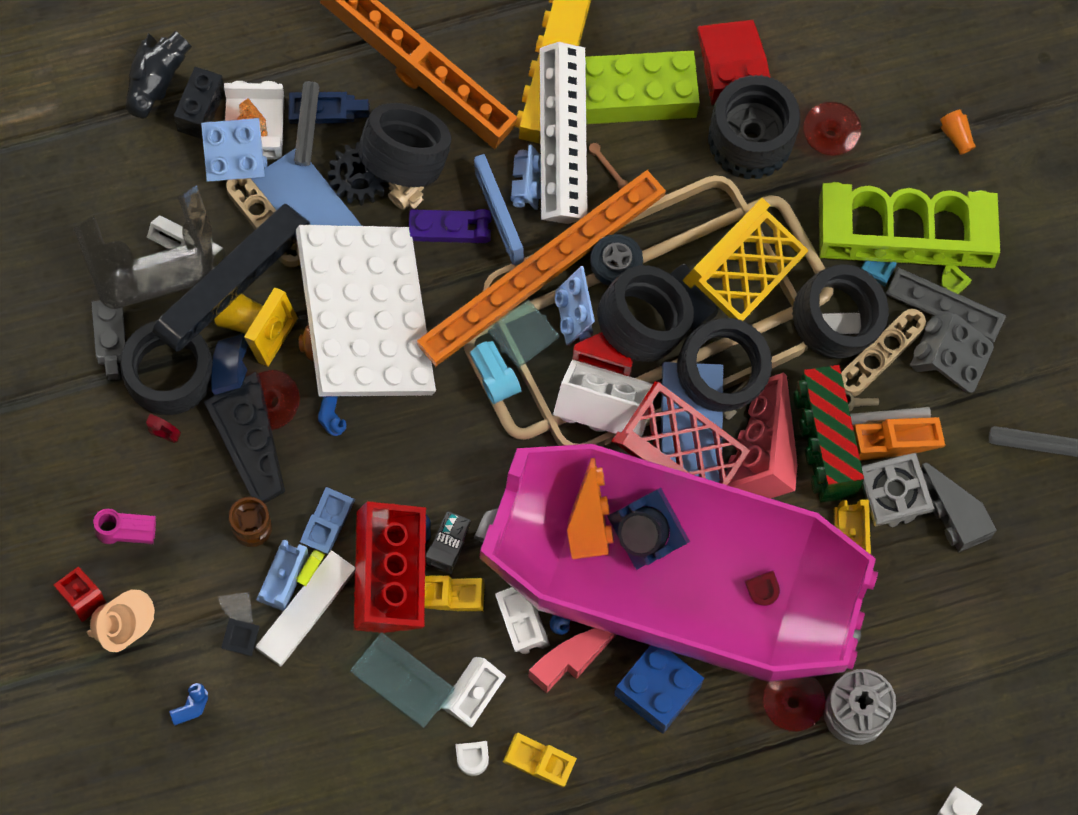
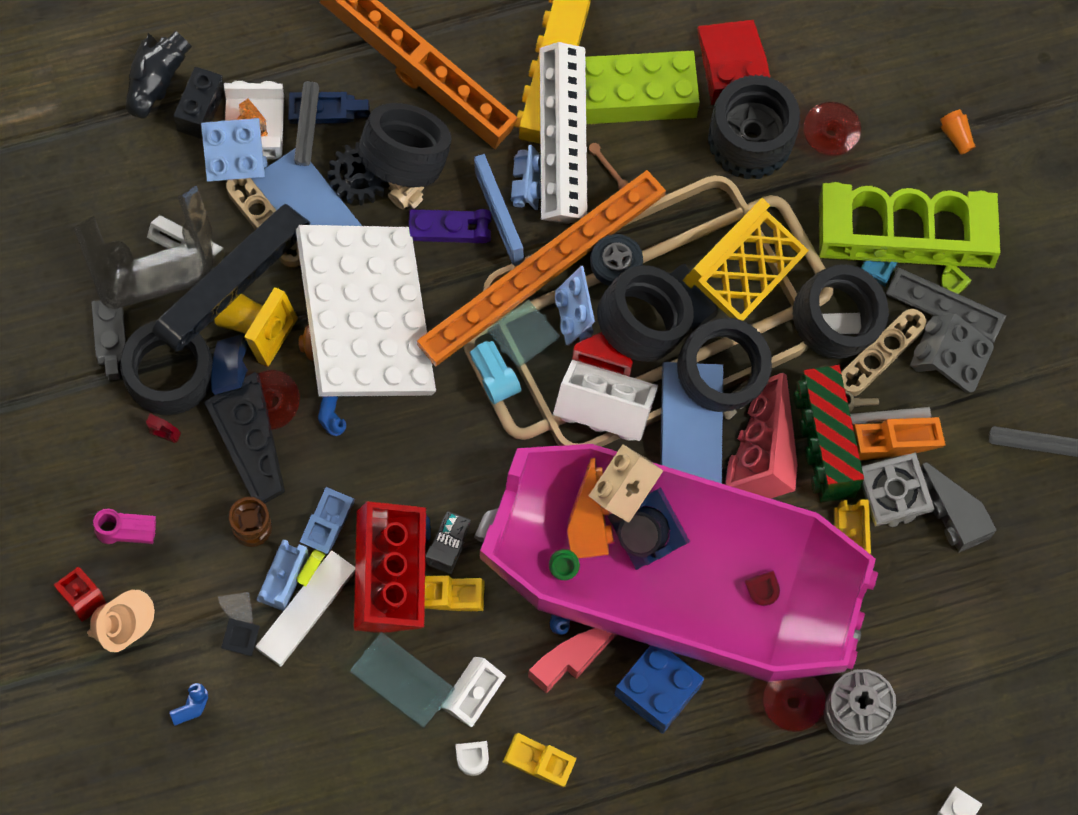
(521, 621): white hinge -> none
(564, 564): none -> green plate
(625, 483): none -> tan brick
(640, 448): fence -> none

